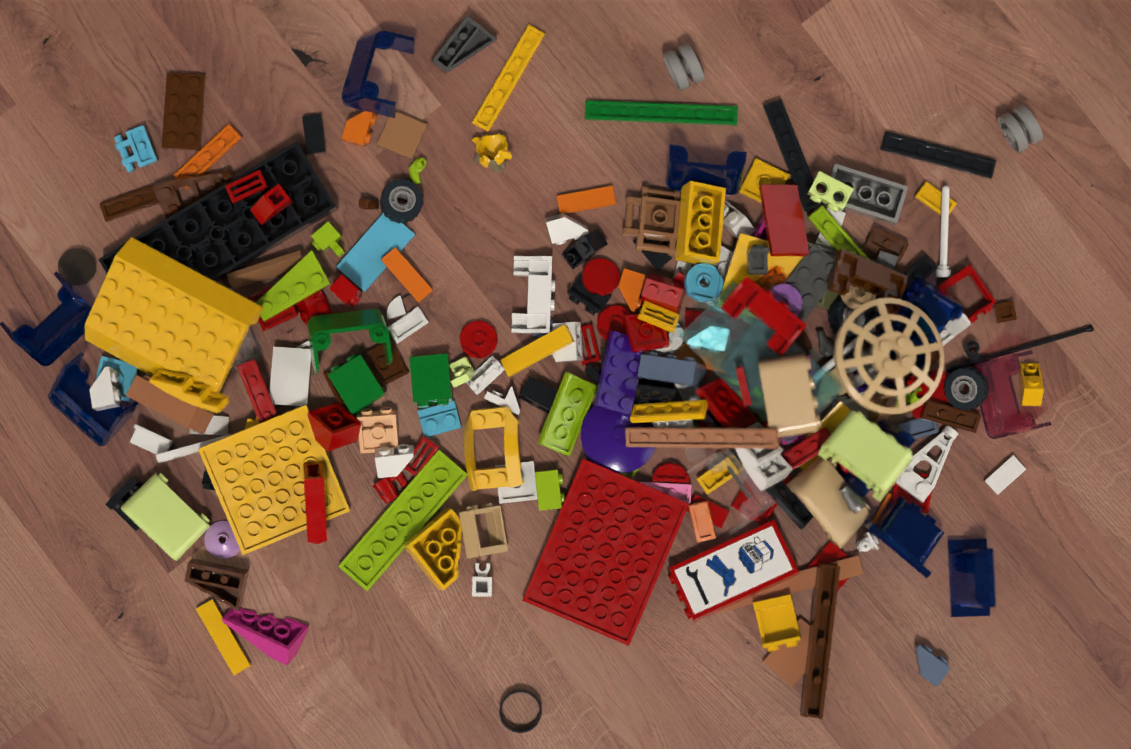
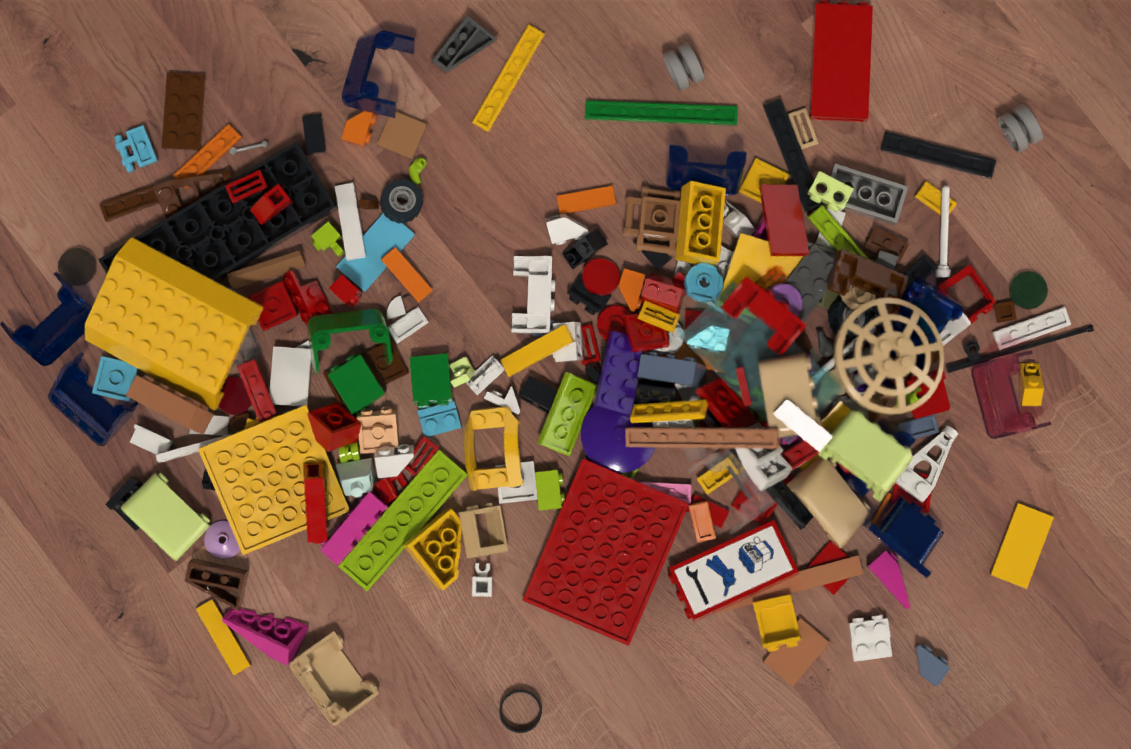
(104, 390): white slope -> none
(185, 389): yellow slope -> none
(233, 150): none -> light grey hinge
(235, 397): none -> dark red tile
(239, 421): none -> reddish brown tile
(298, 284): lime wing -> none
(332, 679): none -> tan windscreen
(349, 452): none -> lime wheel
(350, 221): none -> white tile
(354, 528): none -> dark pink wedge
(356, 476): none -> light aqua torso
(478, 339): red tile -> none
(492, 152): yellow hair -> none
(670, 473): red plate -> none
(757, 260): dark grey bracket -> none
(797, 113): none -> tan tile
(802, 424): none -> tile
(820, 640): reddish brown tile -> none
(841, 62): none -> red brick
(853, 500): flat silver cone -> none
(867, 543): white hinge -> none
(870, 638): none -> white plate
(889, 574): none -> dark pink slope
(950, 416): reddish brown tile -> none
(955, 388): black wheel -> none
(971, 577): clear blue windscreen -> none
(1005, 475): white tile -> none
(1021, 546): none -> yellow tile
(1028, 290): none -> clear green tile
(1031, 328): none -> white tile

